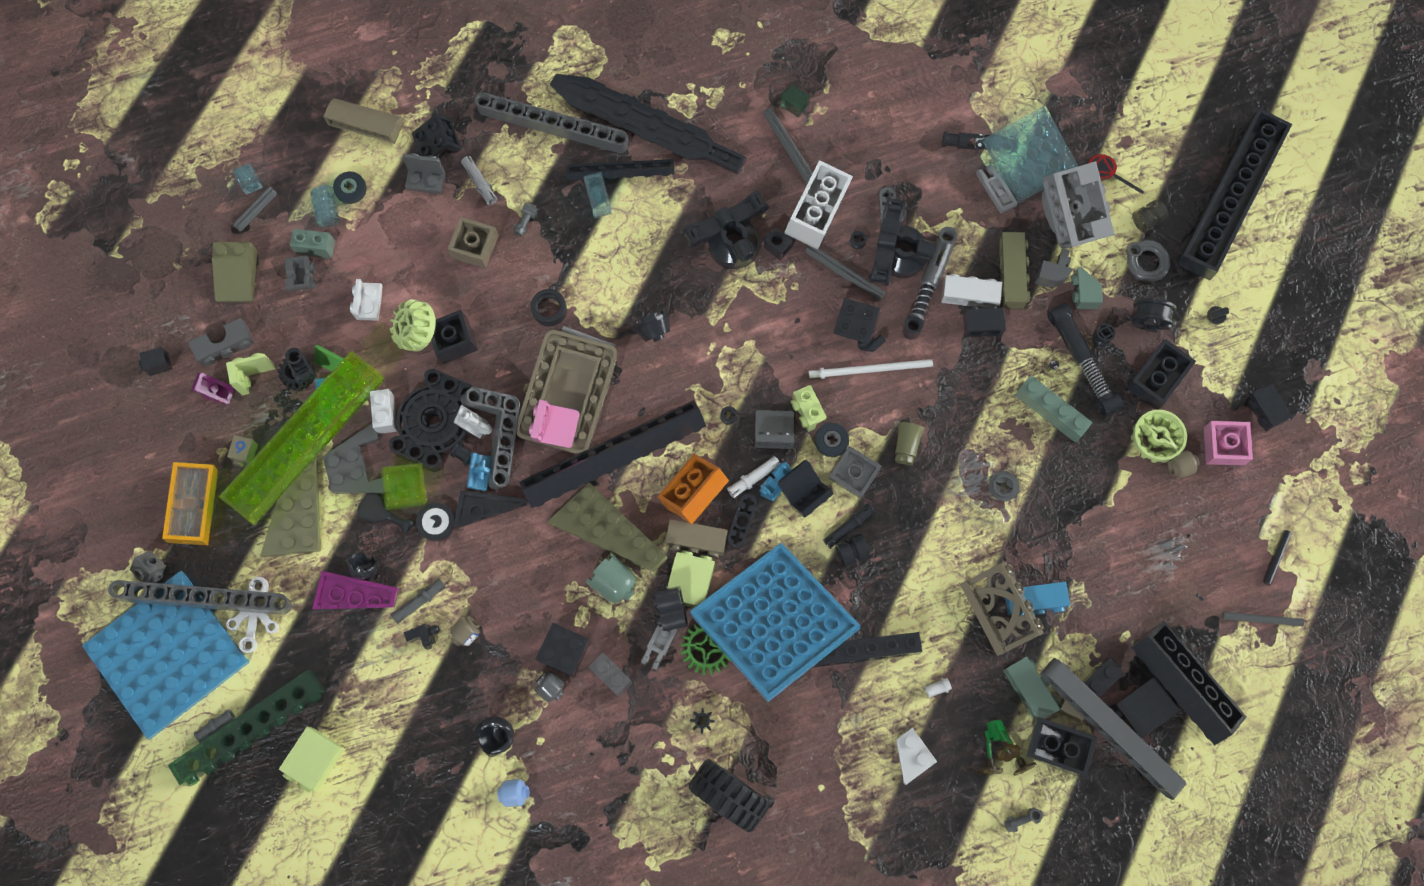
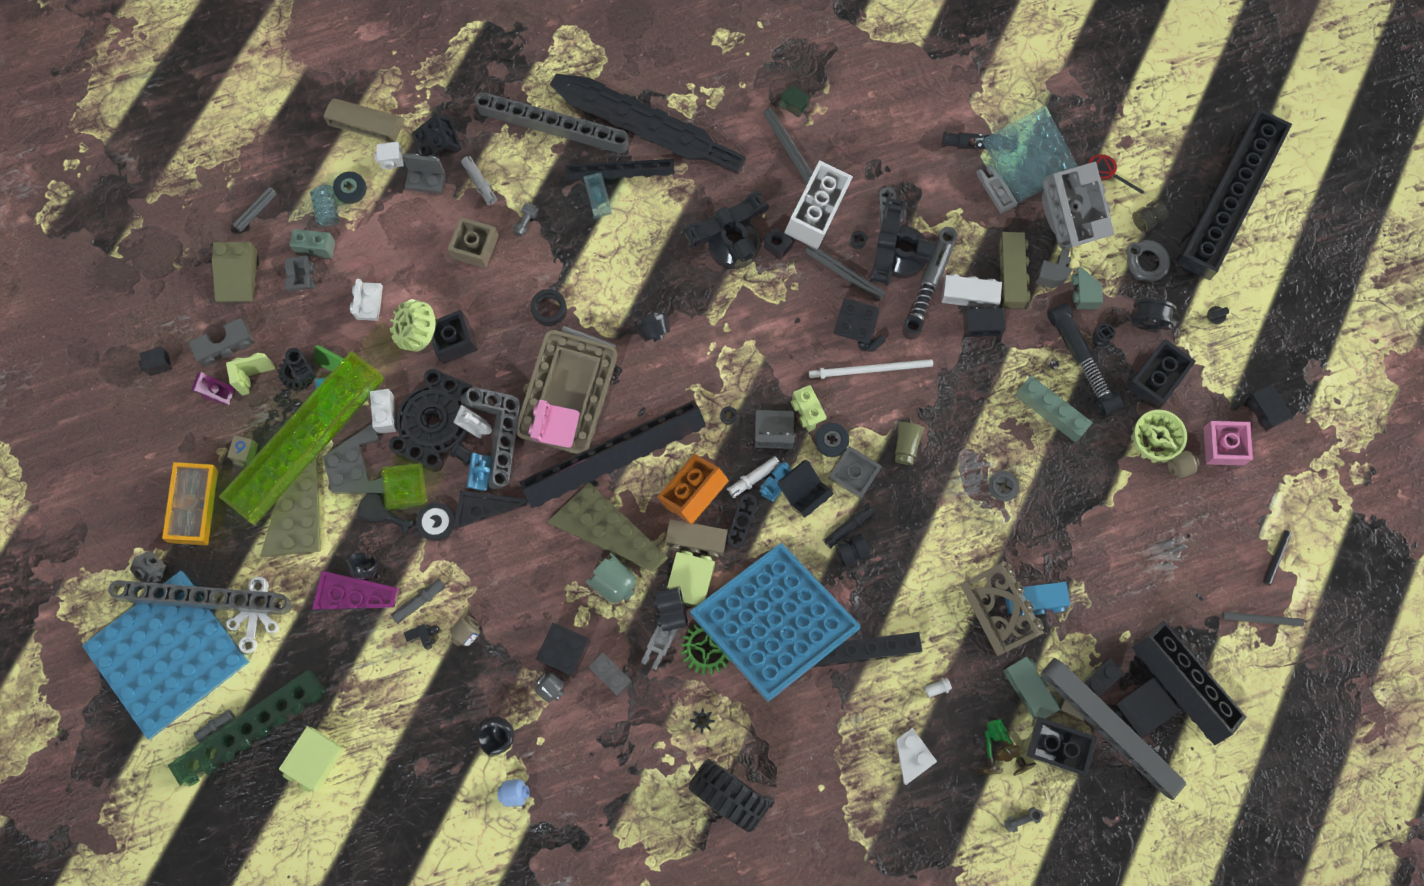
(247, 178): clear light blue brick -> none
(389, 155): none -> white brick

